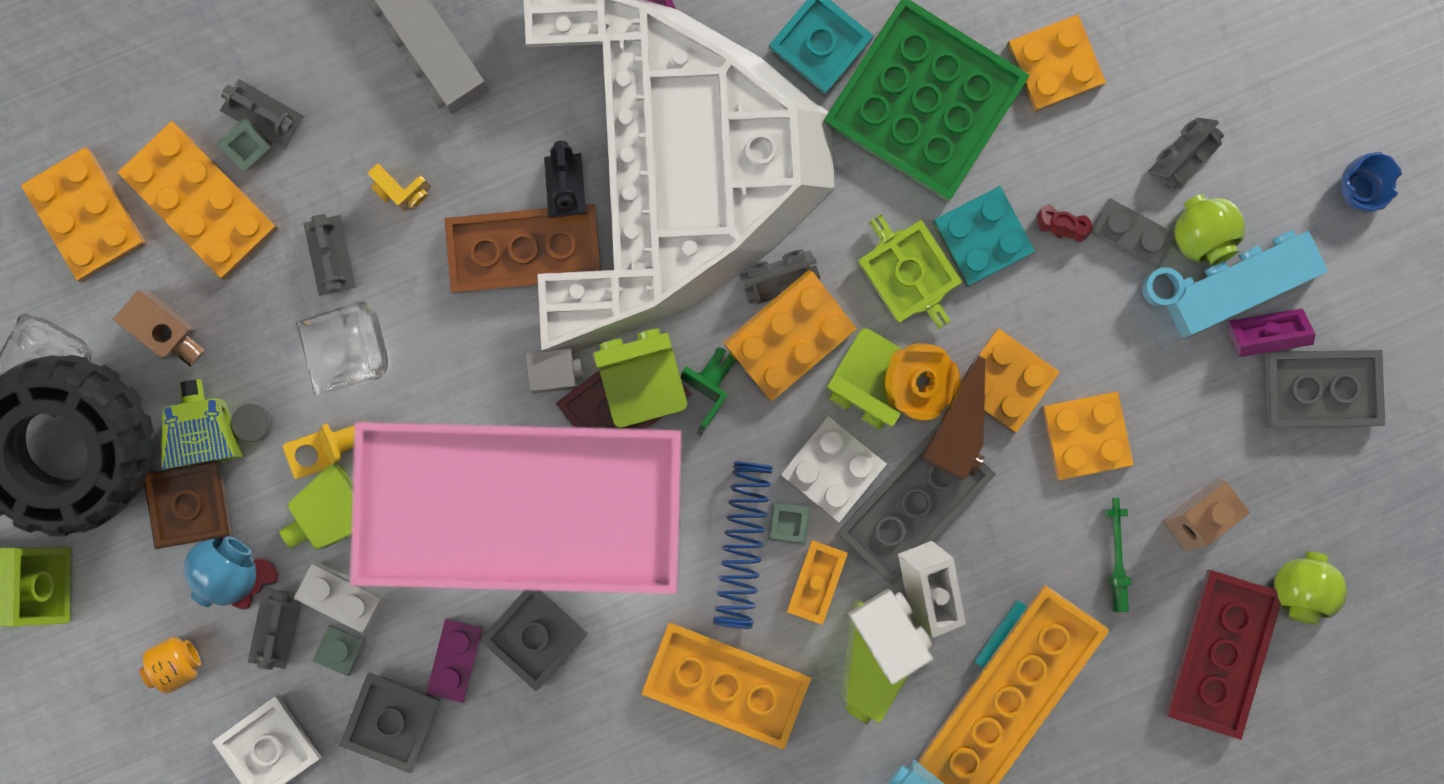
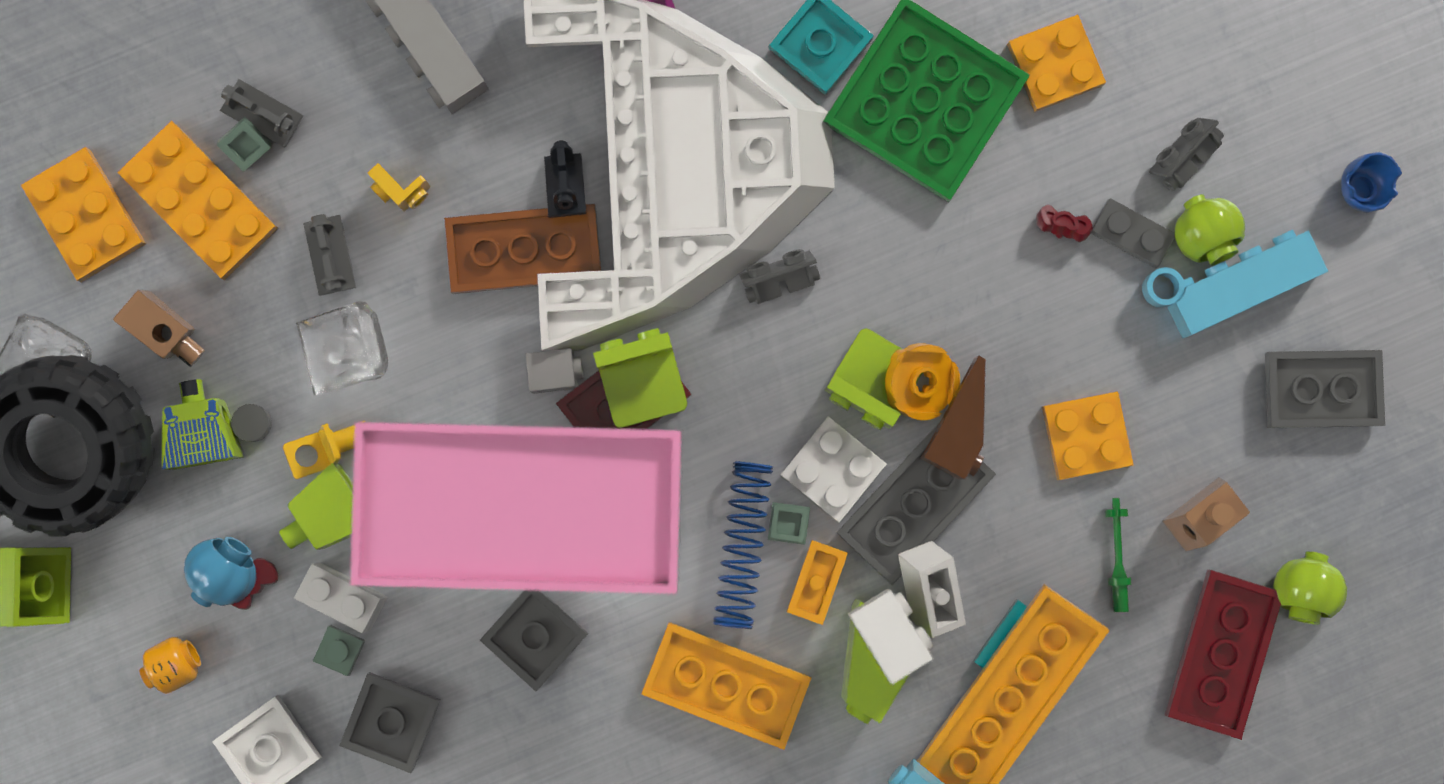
(188, 505): reddish brown plate -> none
(274, 629): dark grey hinge -> none
(454, 660): magenta plate -> none
(708, 383): green bracket -> none
(789, 335): light orange plate -> none
(909, 271): lime plate -> none
(983, 236): teal plate -> none
(1013, 380): light orange plate -> none
(1271, 332): magenta plate -> none

